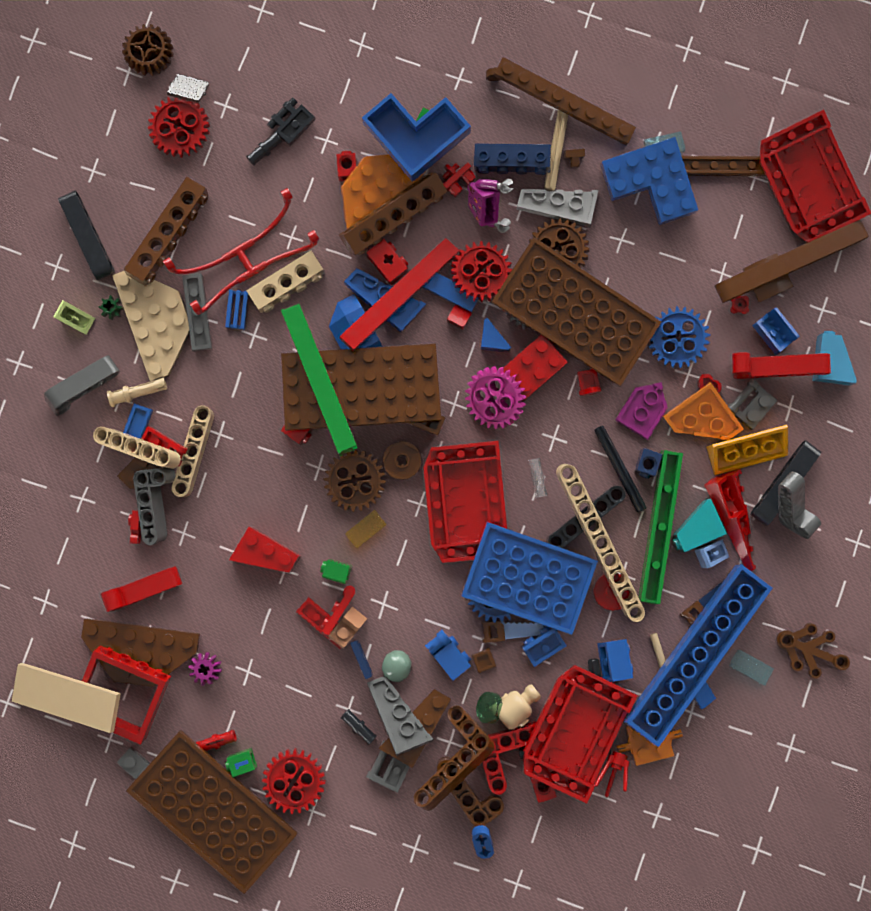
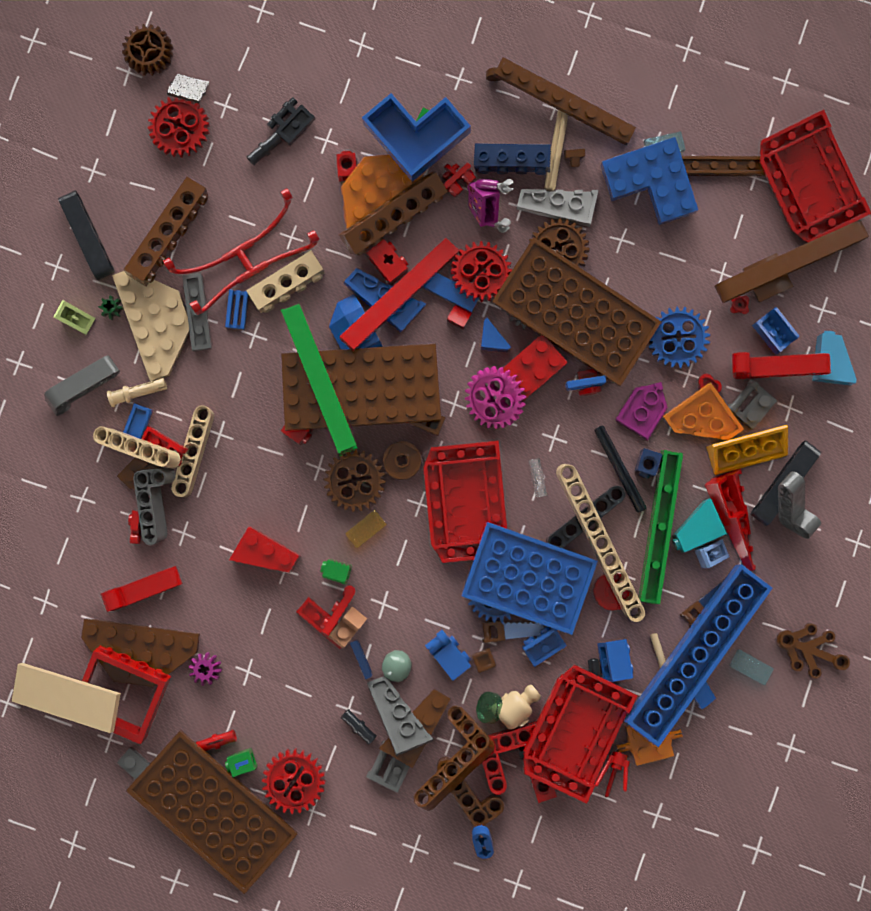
(585, 383): none -> blue tile

